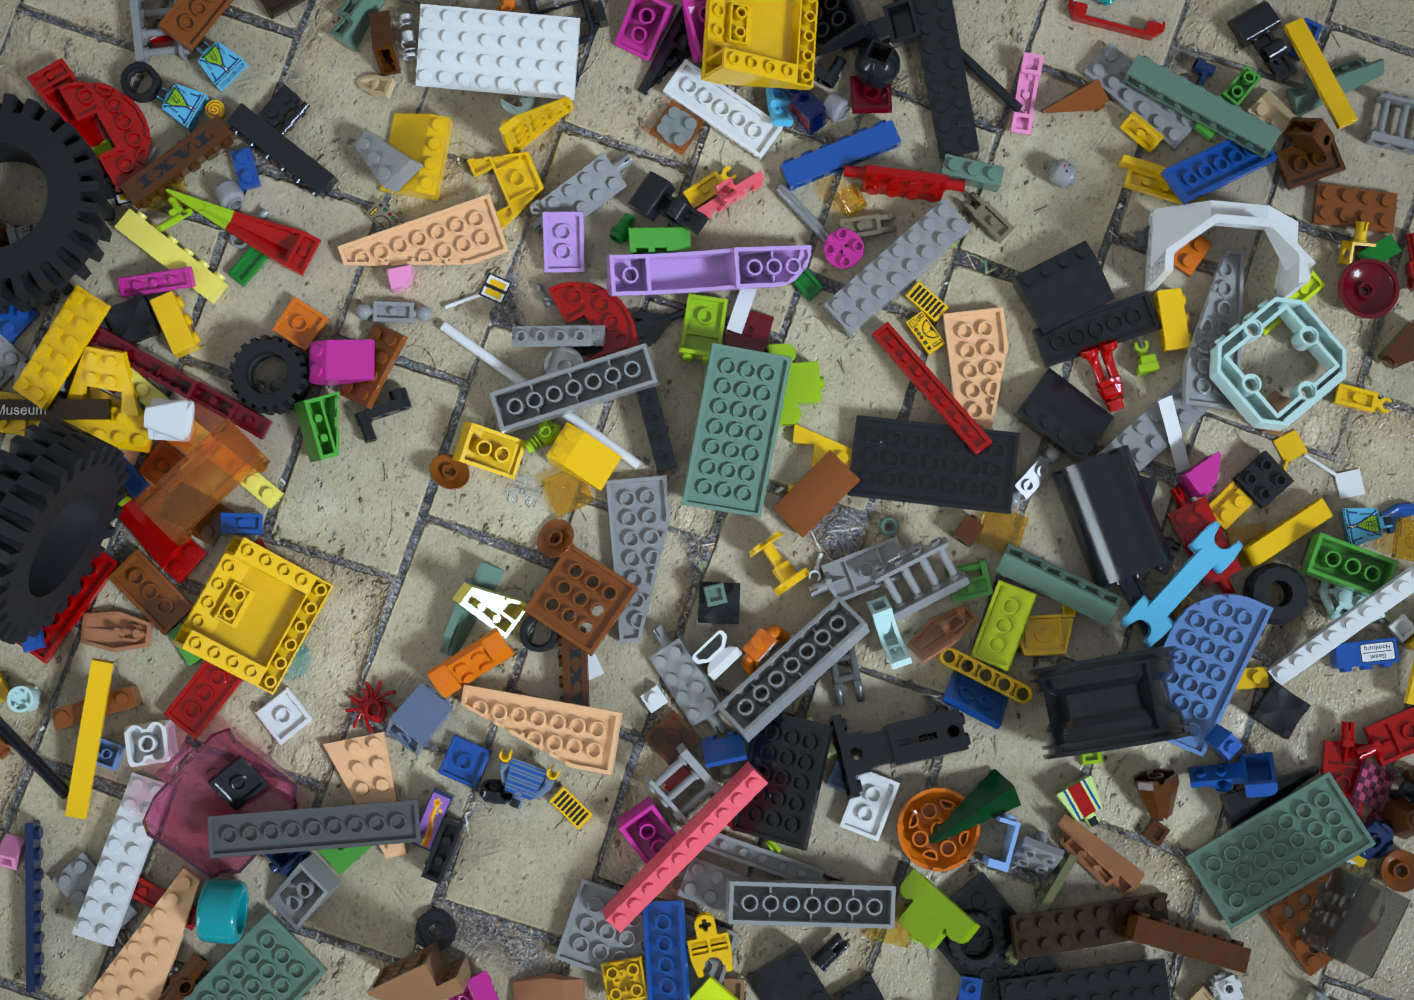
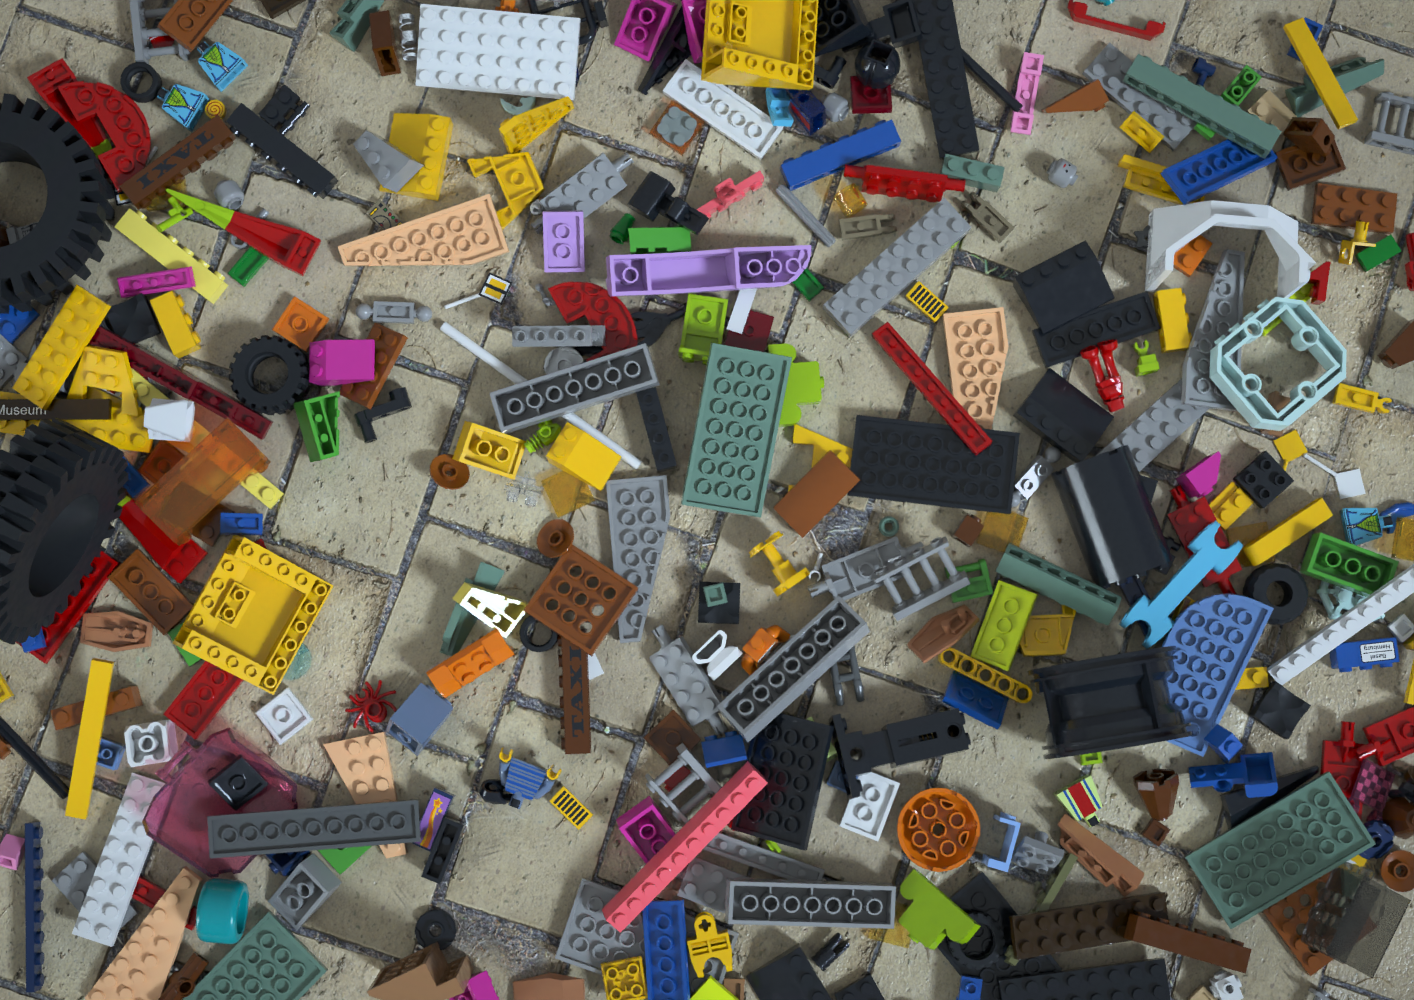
(24, 698): light aqua piece -> none
(246, 169): blue plate -> none
(377, 85): tan plate -> none
(400, 277): bright pink brick -> none
(465, 761): blue tile -> none
(566, 731): light nougat wing -> none
(654, 699): white plate -> none
(704, 189): yellow plate -> none
(851, 254): dark pink plate -> none
(888, 633): light aqua arch -> none
(925, 333): yellow tile -> none
(989, 799): dark green wedge -> none
(1174, 434): white sticker -> none
(1256, 27): black plate -> none
(1319, 279): none -> red slope
(1380, 286): dark red dish -> none

